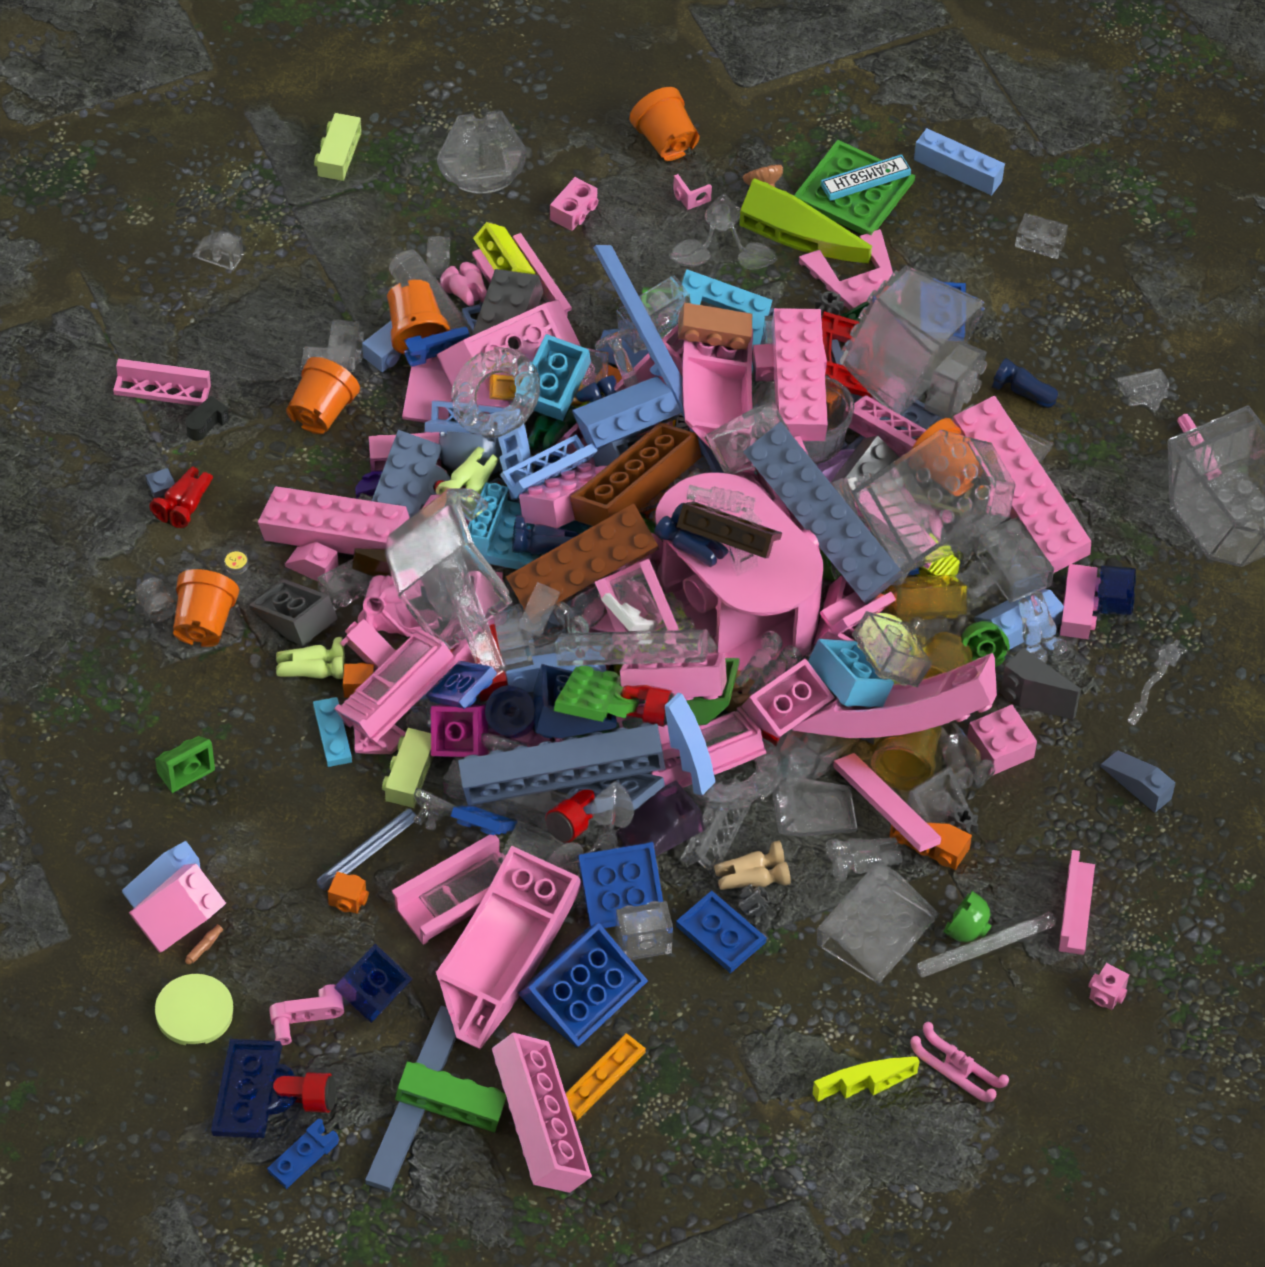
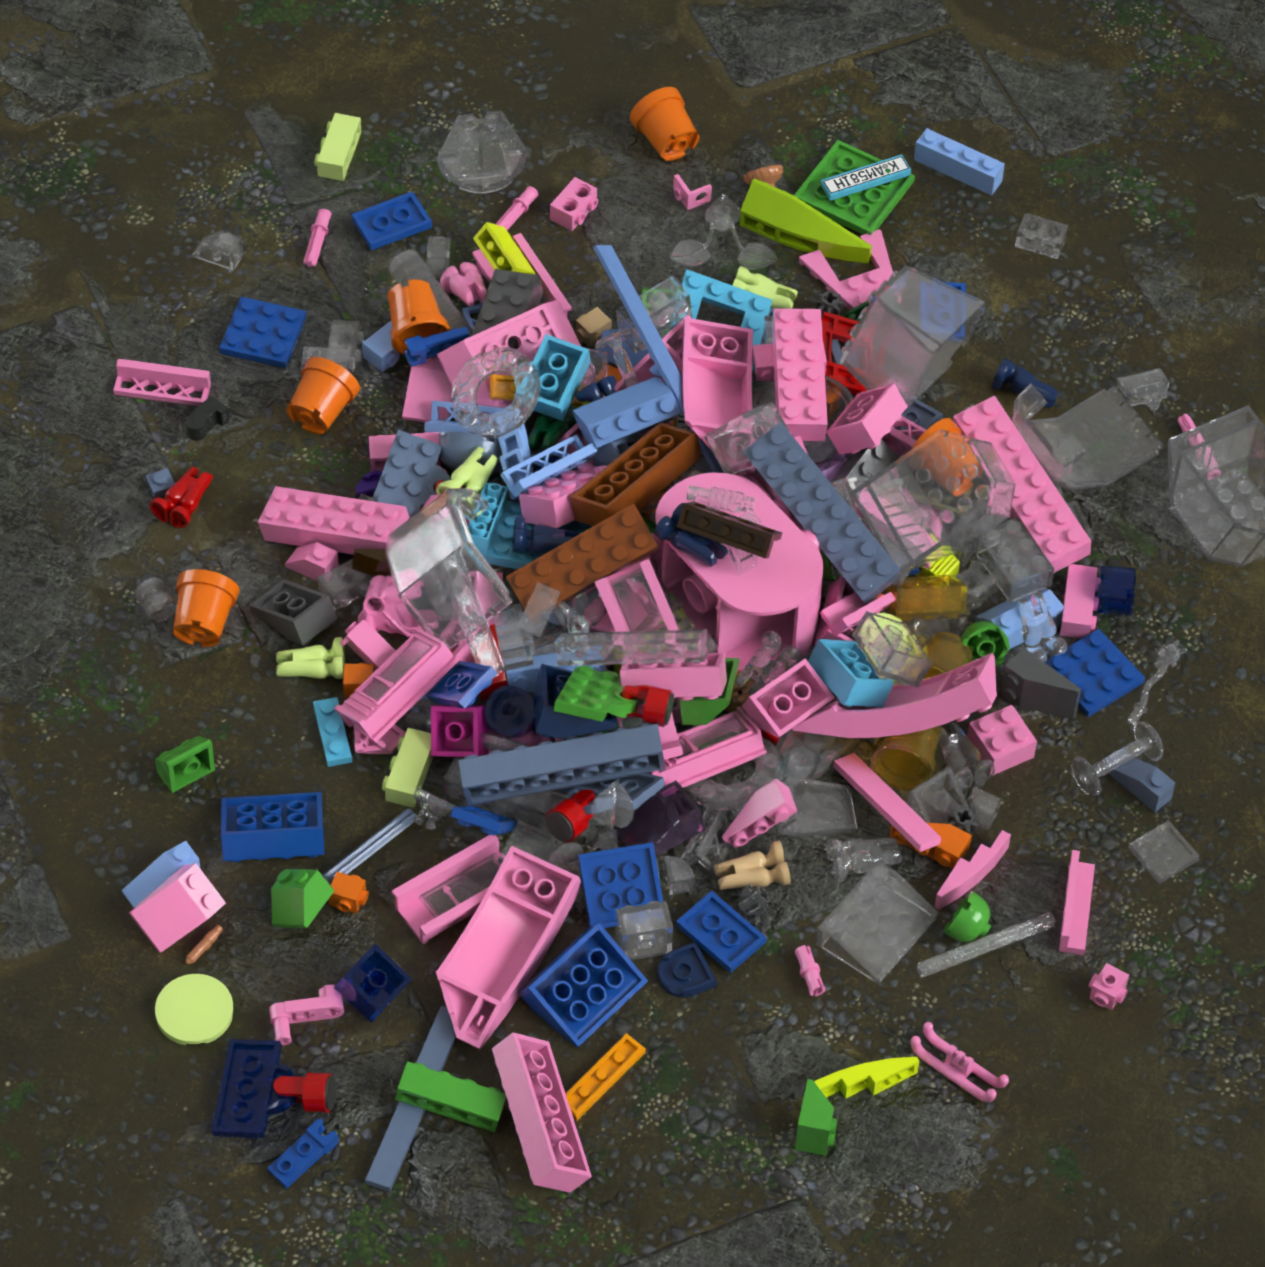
(236, 562): tile -> none
(263, 332): none -> blue plate
(272, 826): none -> blue slope
(298, 897): none -> bright green slope
(319, 231): none -> bright pink axle
(391, 220): none -> blue plate
(519, 206): none -> bright pink axle
(591, 326): none -> tan brick
(628, 615): white tile -> none
(678, 875): none -> clear brick
(685, 972): none -> dark blue tile
(688, 739): light blue slope -> none
(715, 326): nougat brick -> none
(763, 810): none -> bright pink slope
(781, 295): none -> yellowish green piece
(810, 970): none -> bright pink pin
(816, 1122): none -> bright green slope
(867, 419): none -> bright pink brick
(956, 380): clear brick -> none
(968, 874): none -> bright pink slope
(985, 806): none -> clear brick
(1087, 443): none -> clear windscreen
(1098, 670): none -> blue plate
(1147, 742): none -> clear hose
(1164, 852): none -> clear tile

